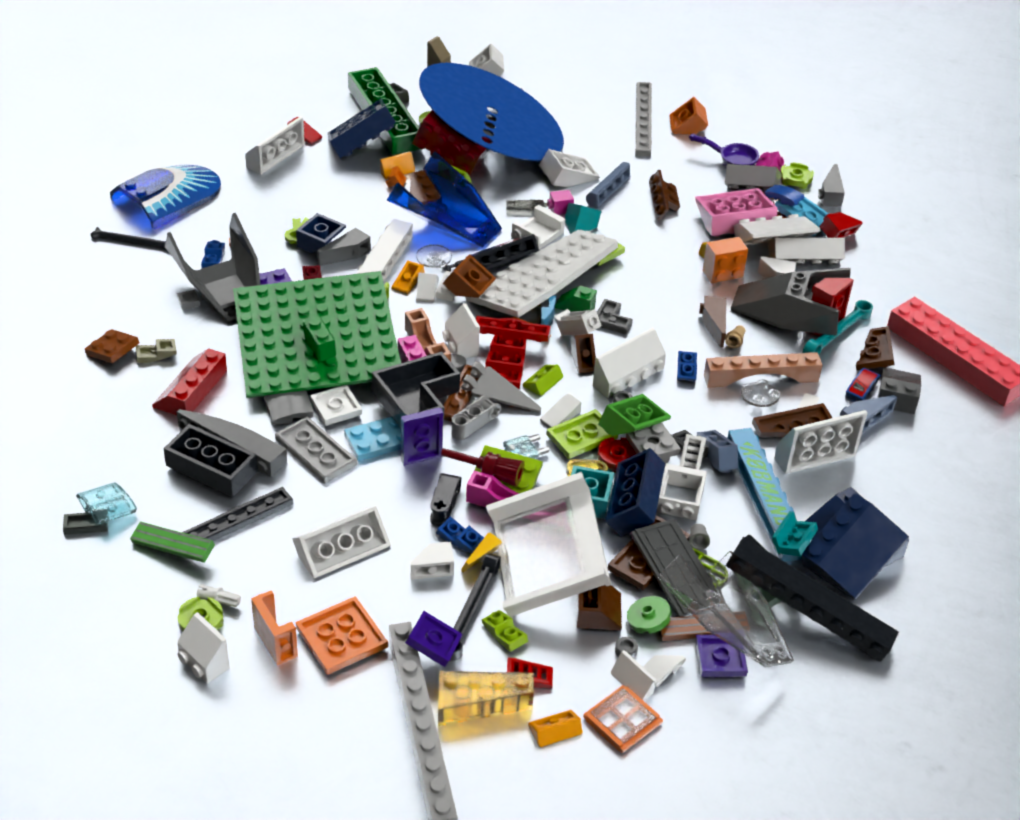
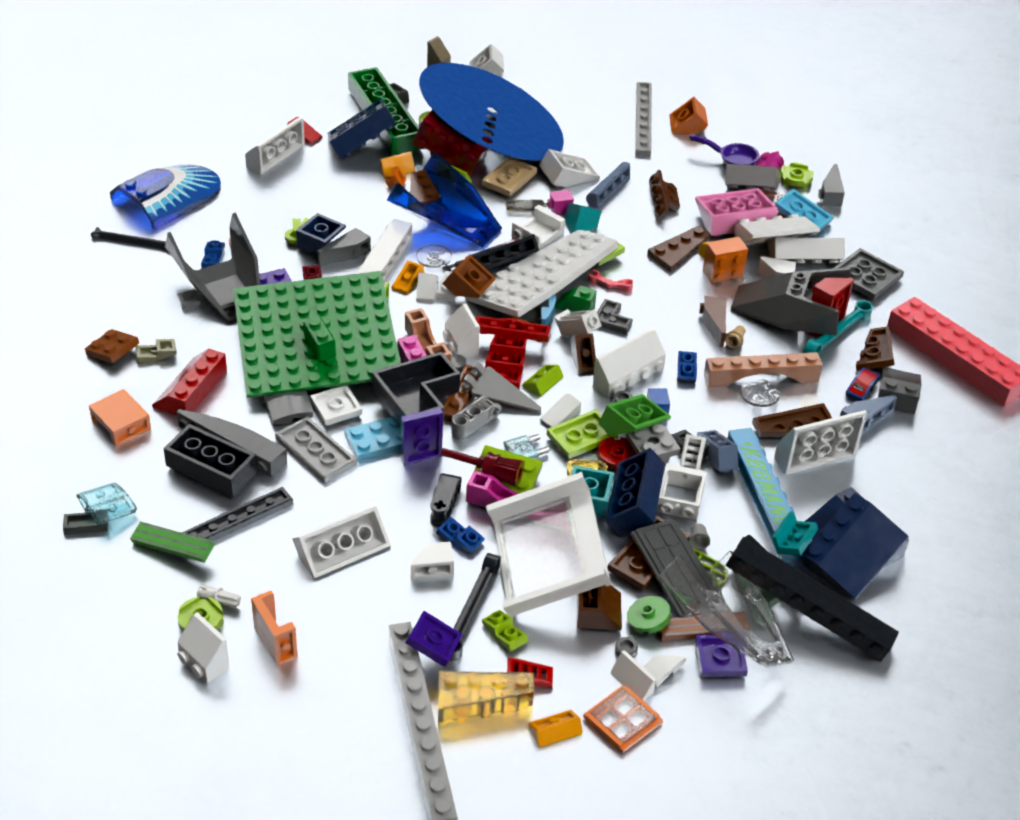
(120, 416): none -> panel
(341, 635): orange plate -> none
(488, 544): yellow slope -> none
(509, 176): none -> tan plate
(625, 284): none -> coral piece
(660, 397): none -> brick
(677, 248): none -> wing
(786, 194): blue slope -> none
(840, 225): red slope -> none
(870, 273): none -> dark grey plate

